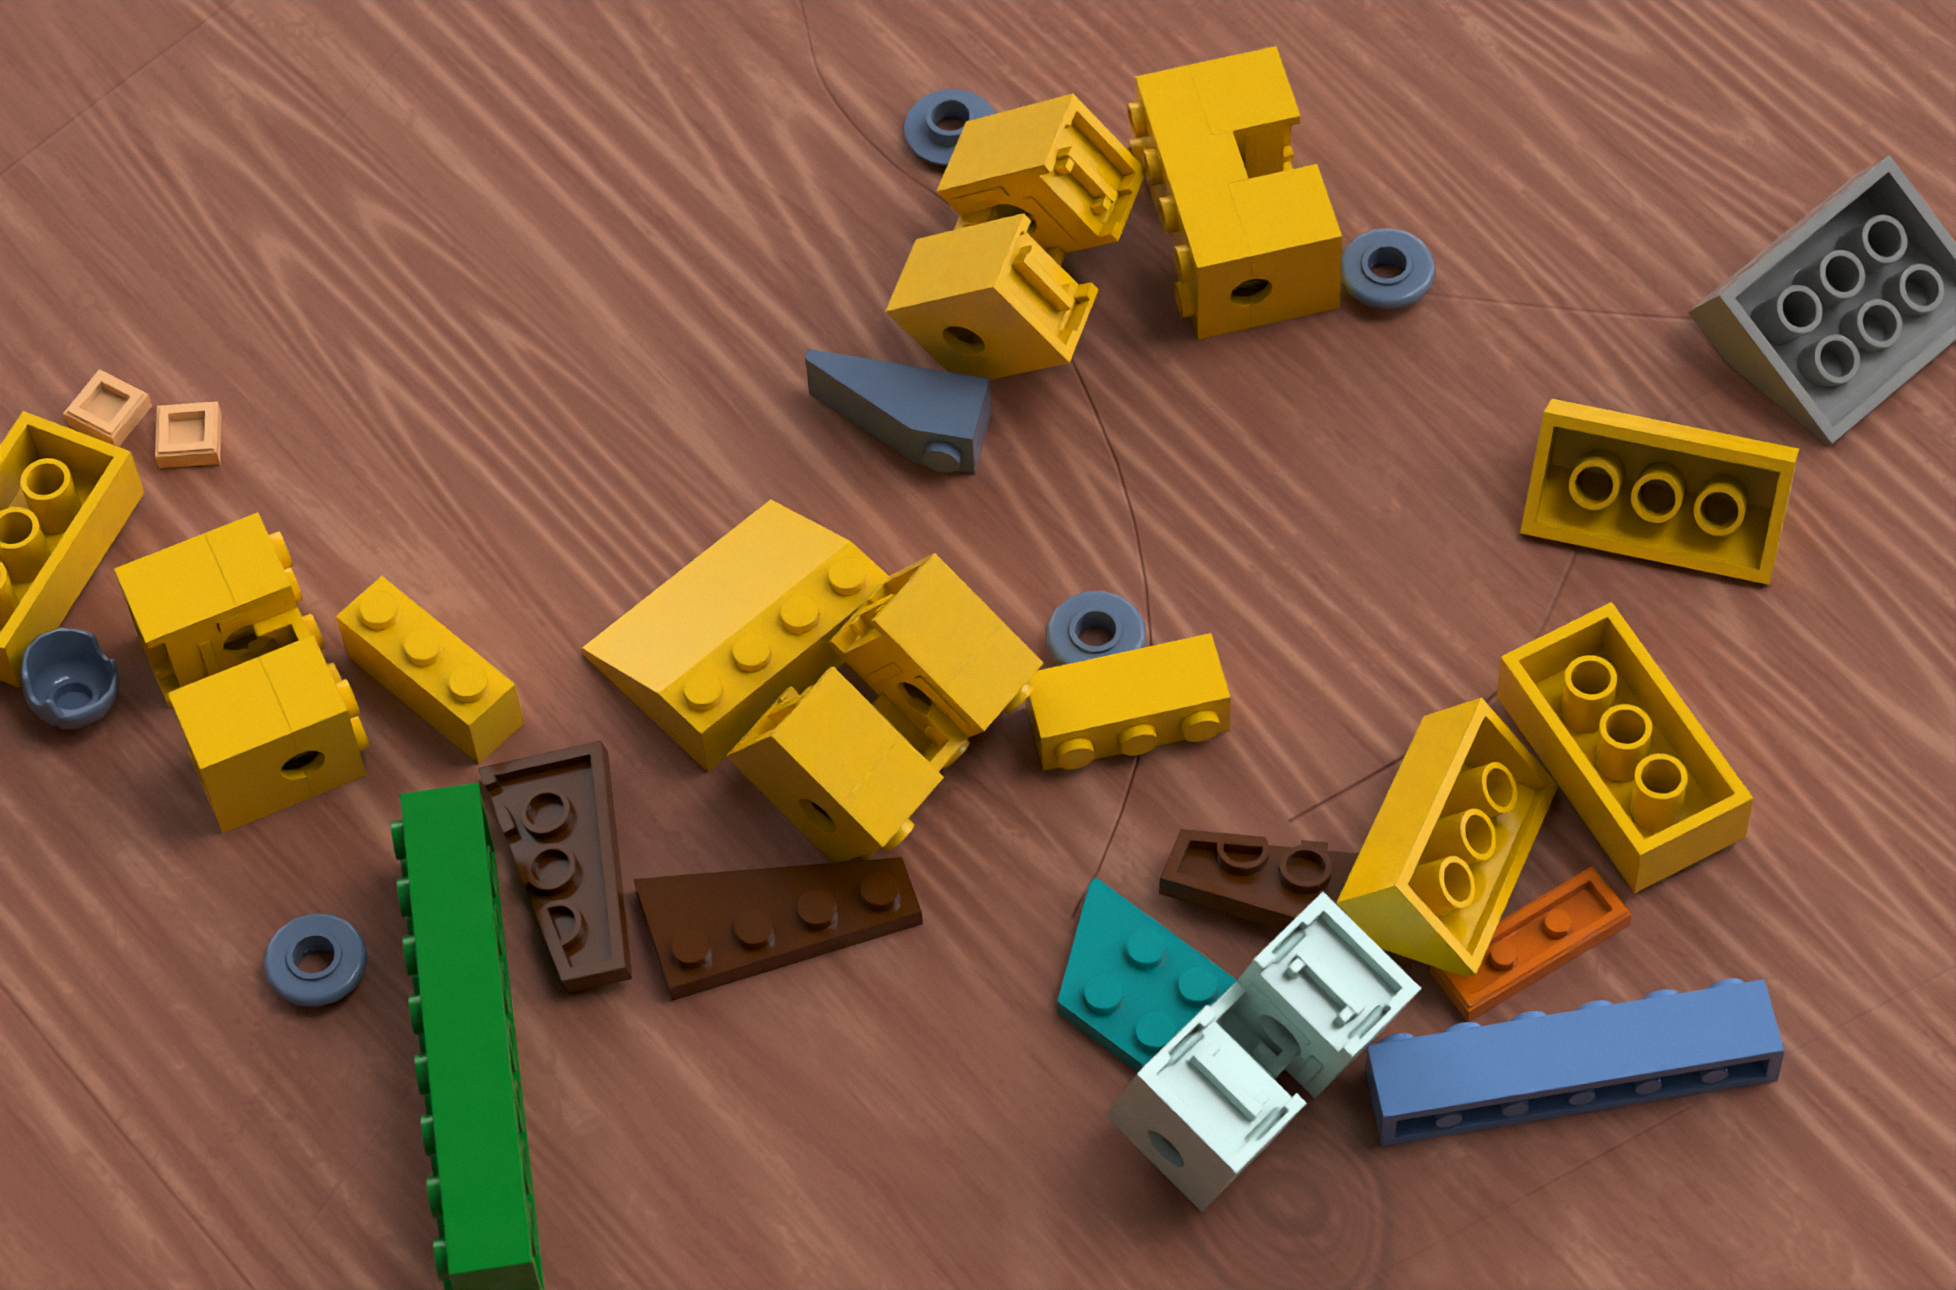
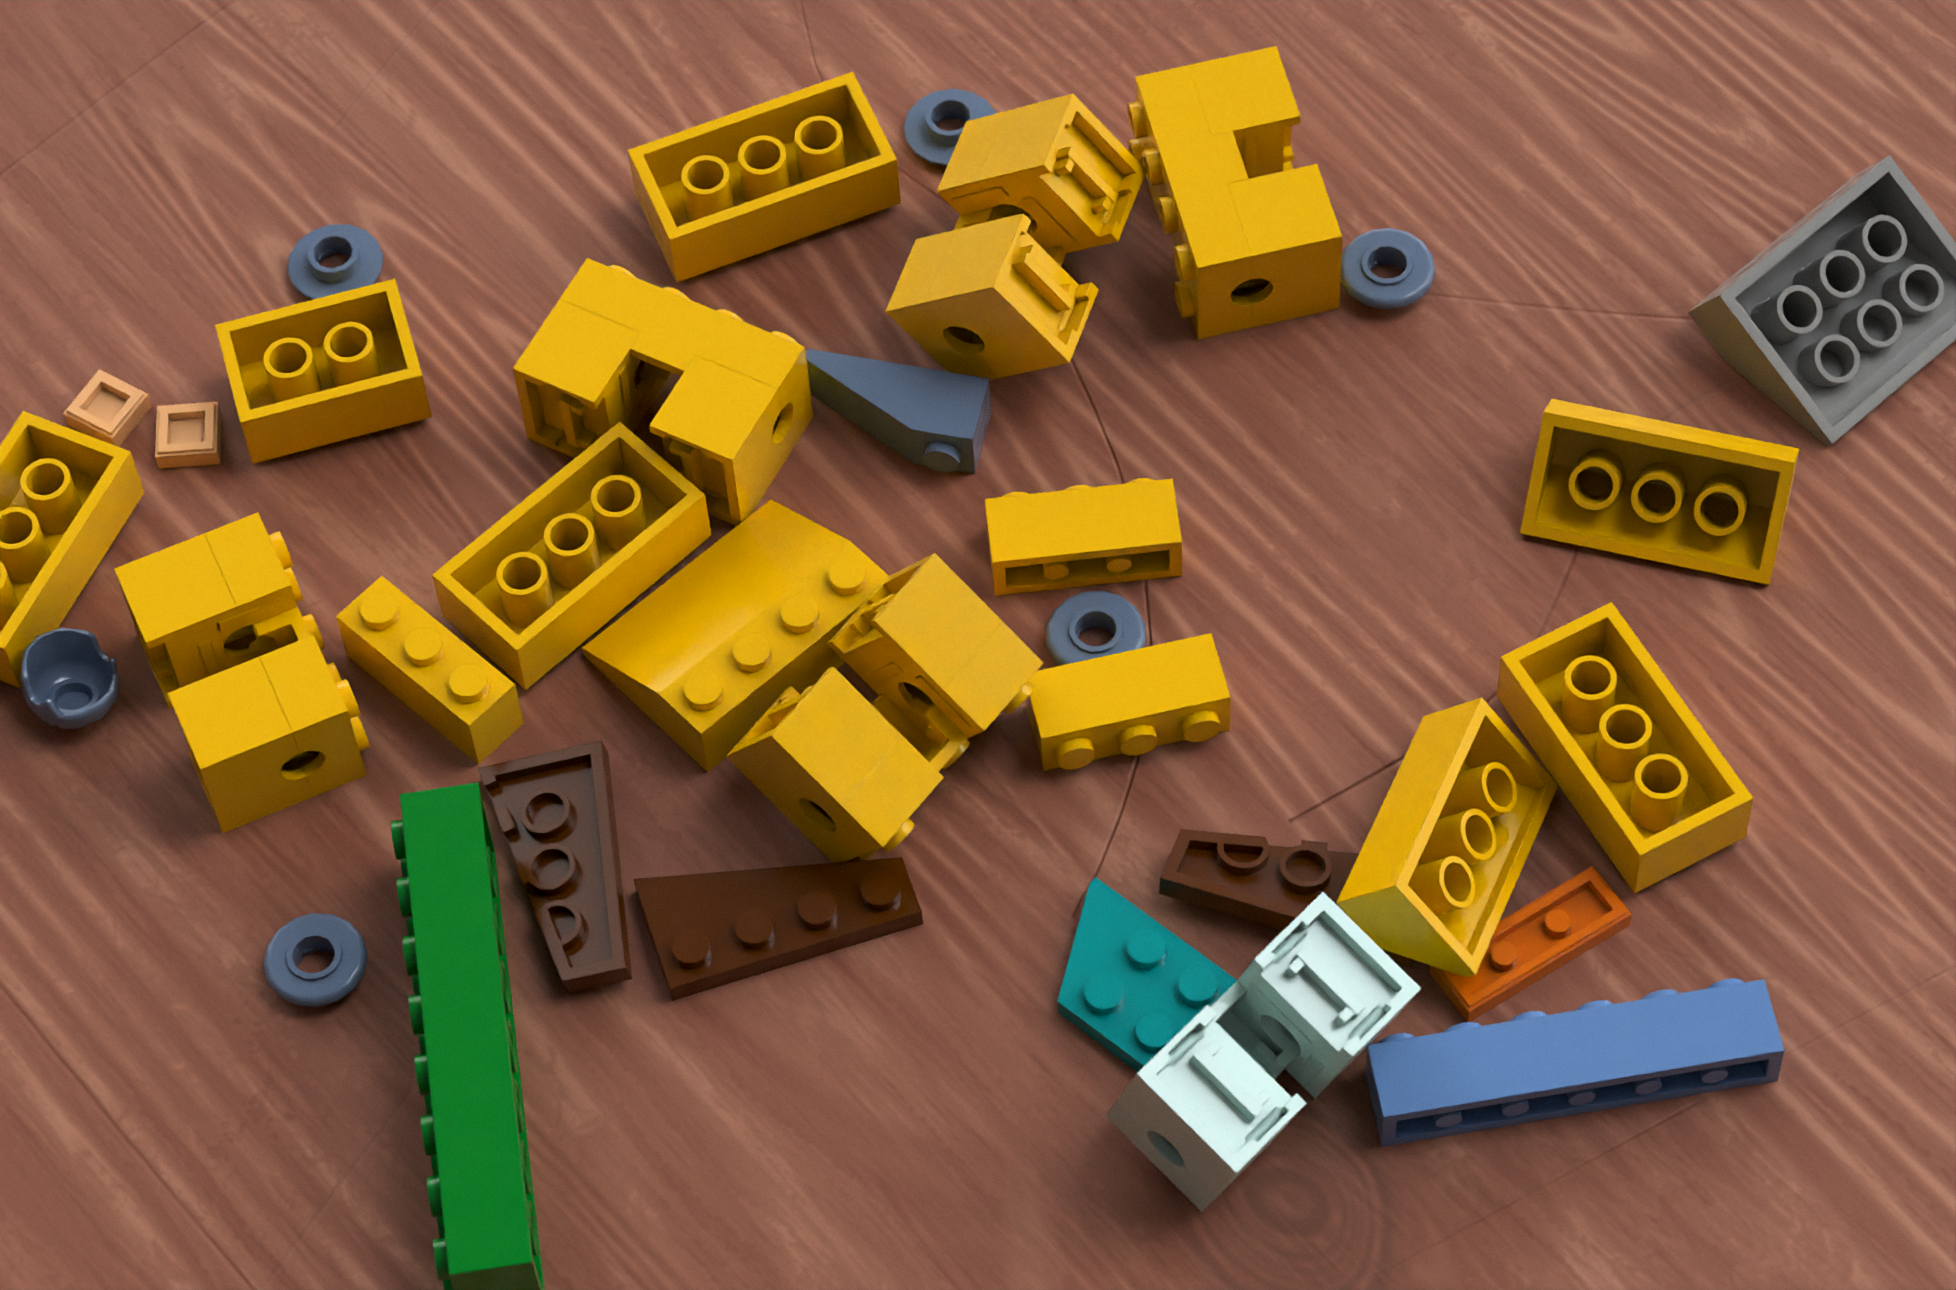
(318, 281): none -> sand blue piece
(323, 371): none -> yellow brick
(572, 555): none -> yellow brick
(617, 344): none -> yellow piece
(765, 176): none -> yellow brick
(1083, 536): none -> yellow brick

